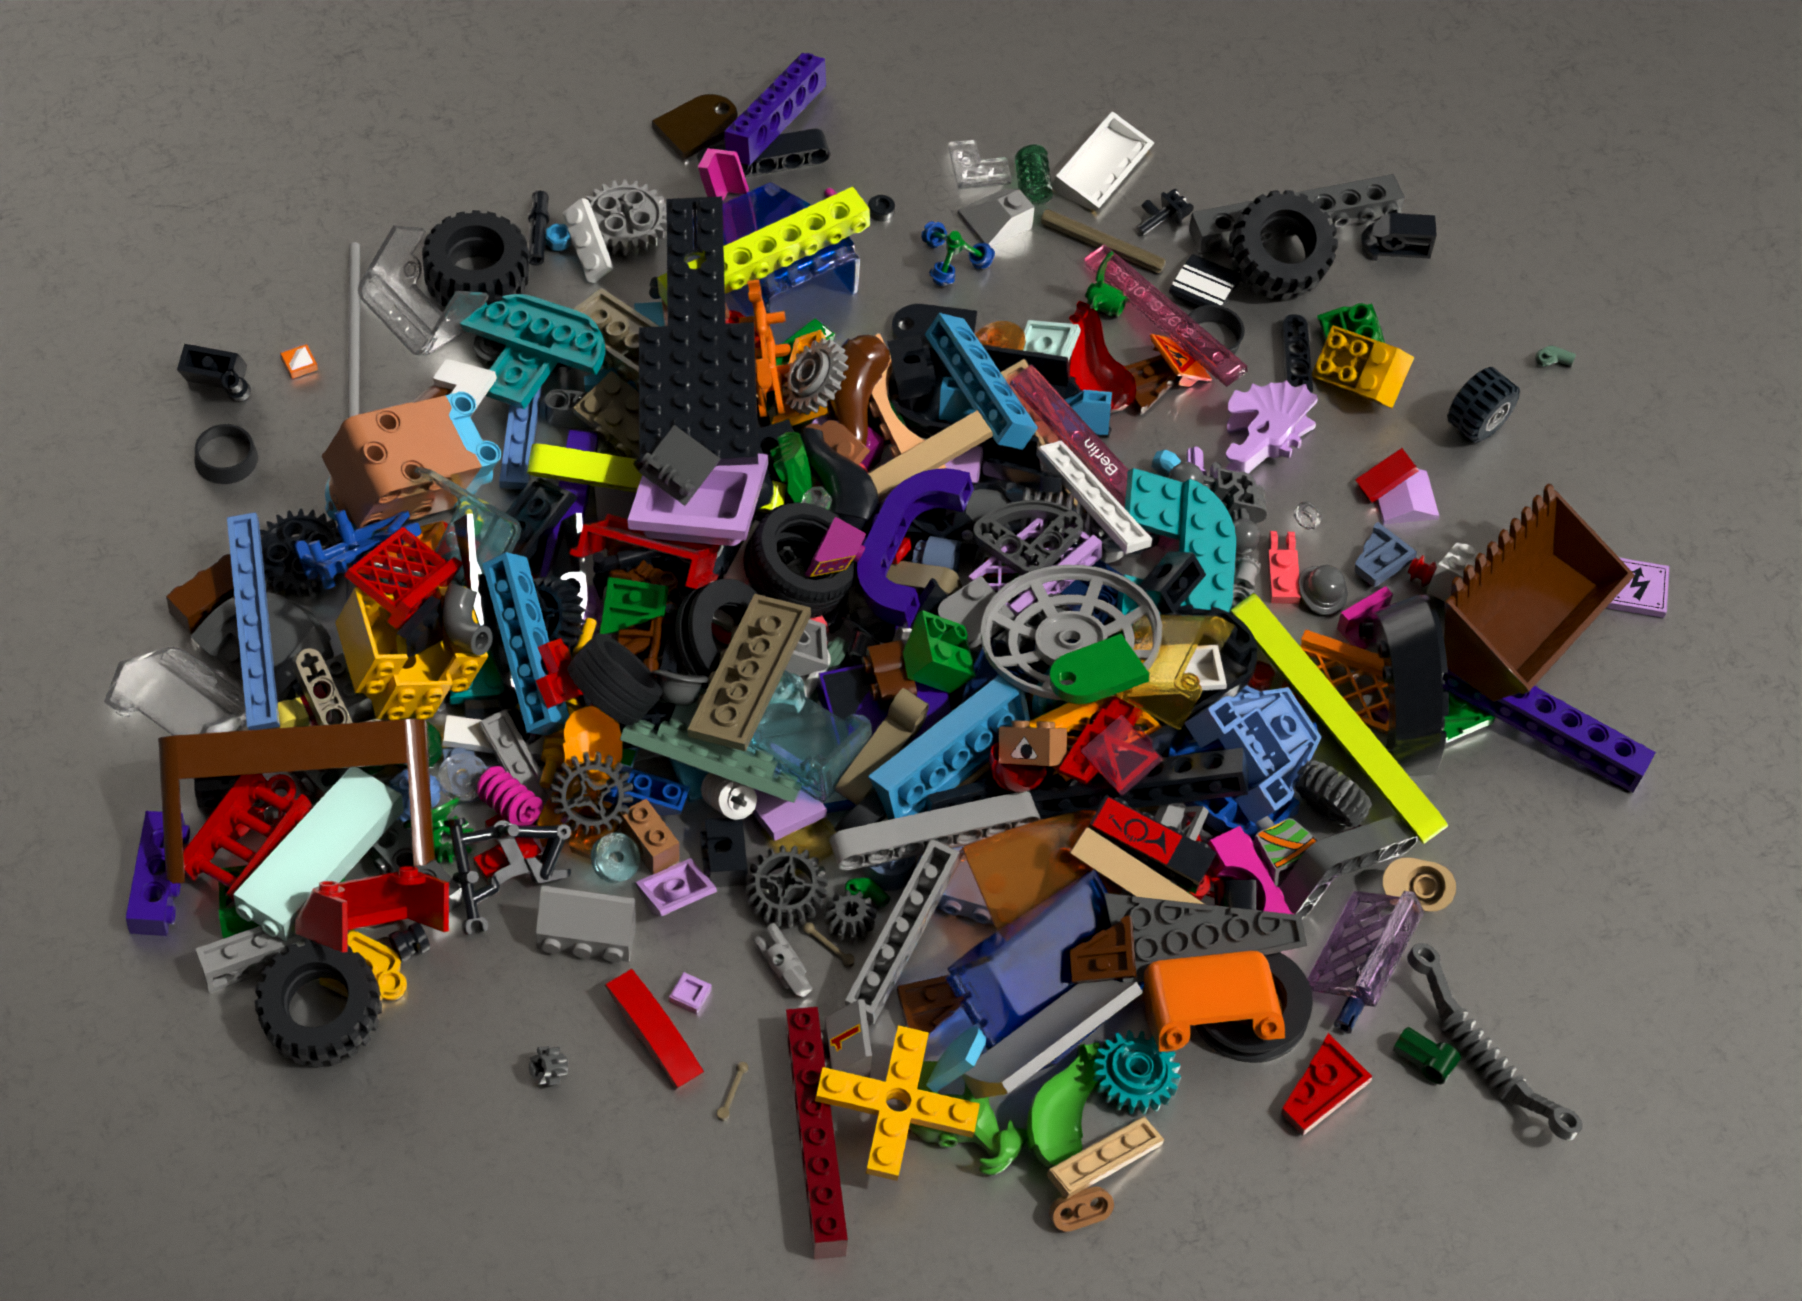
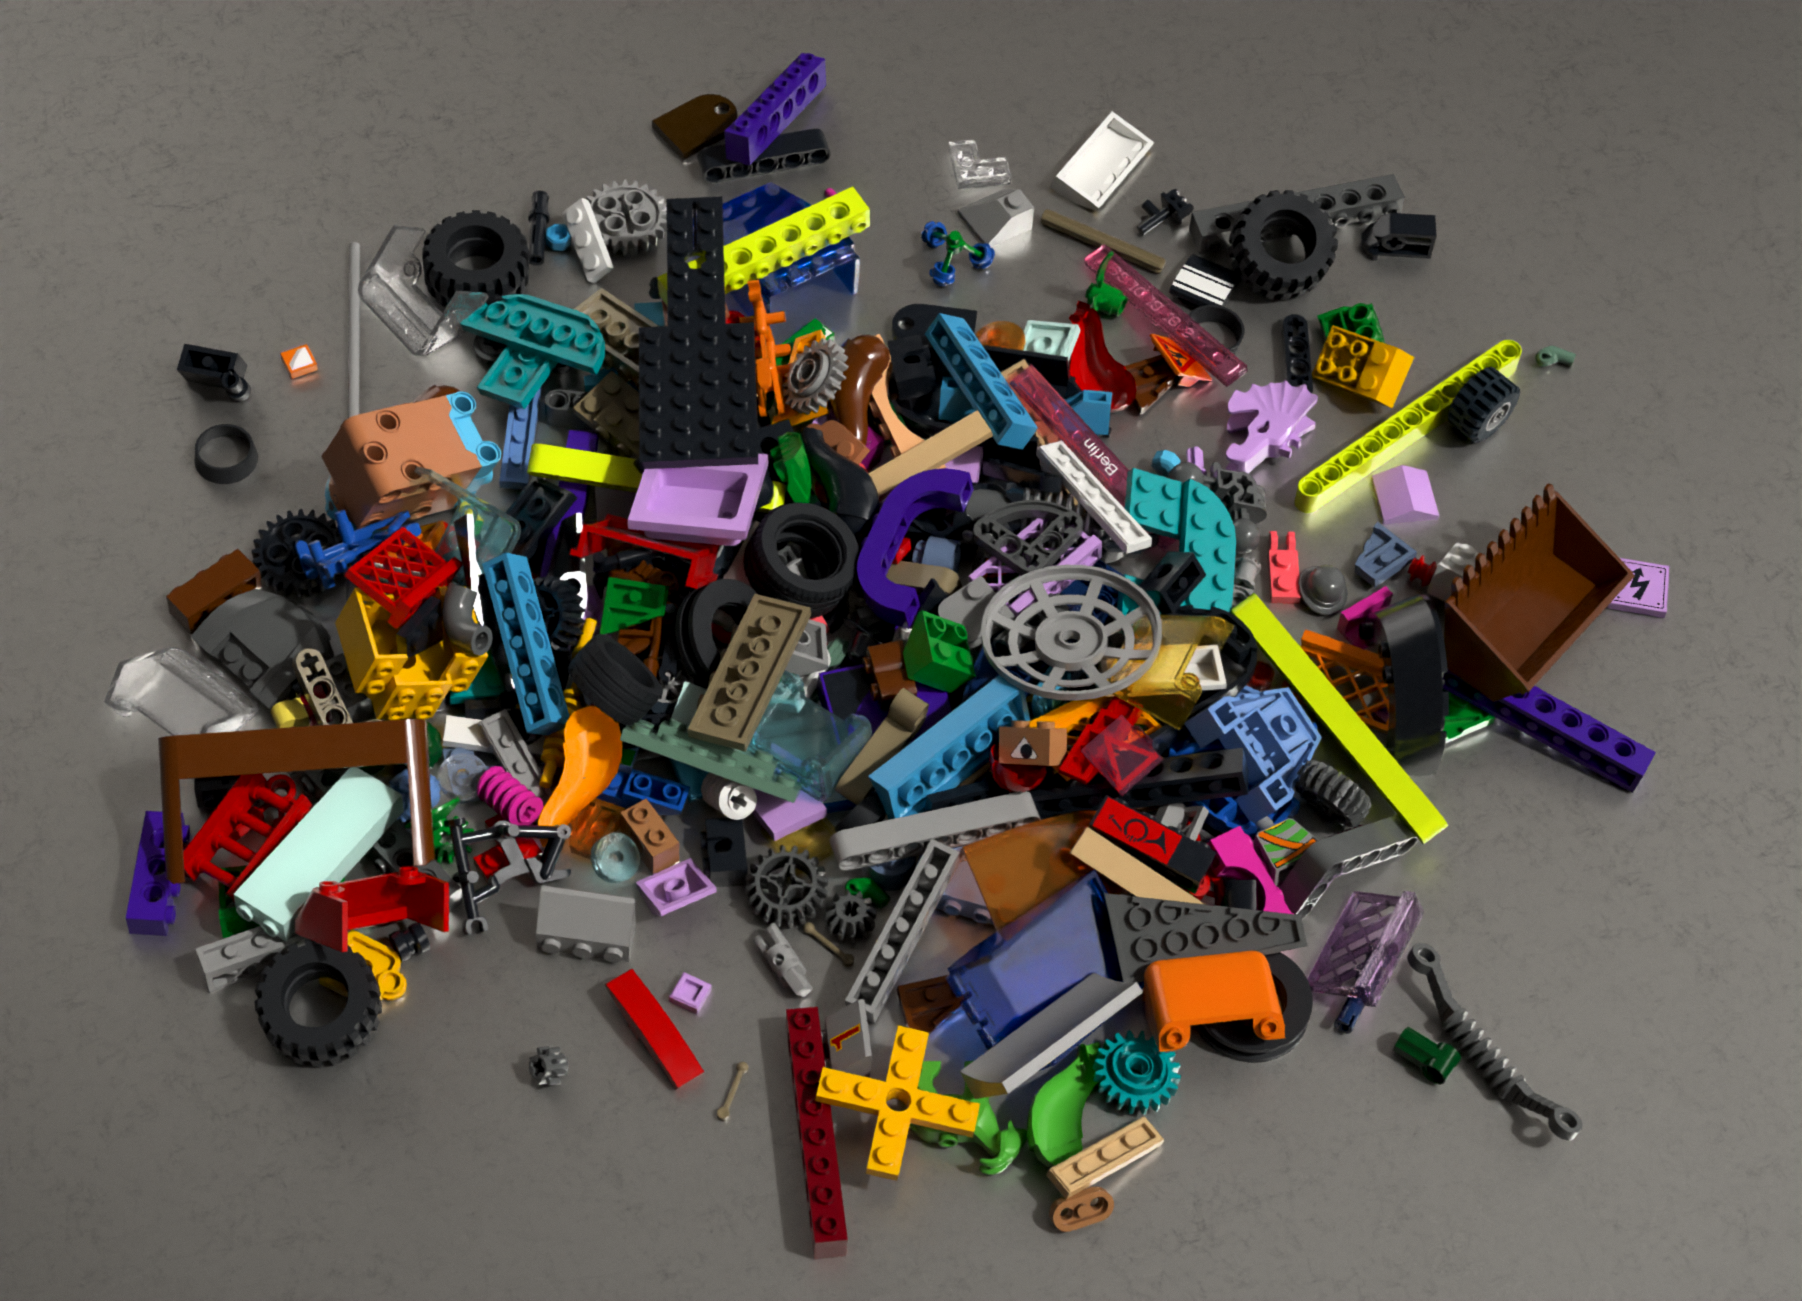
(253, 622): medium blue plate -> none
(465, 378): white tile -> none
(558, 685): red plate -> none
(603, 816): dark grey gear -> none
(679, 465): dark grey hinge -> none
(680, 688): dark grey hat -> none
(722, 173): dark pink panel -> none
(817, 496): clear tile -> none
(837, 549): magenta slope -> none
(881, 208): black tile -> none
(957, 1058): medium azure tile -> none
(1034, 174): clear green piece -> none
(1097, 671): green tile -> none
(1106, 956): reddish brown wing -> none
(1307, 515): clear tile -> none
(1325, 1086): red wing -> none
(1386, 475): red tile -> none
(1397, 432): none -> neon yellow beam
(1429, 880): tan piece -> none

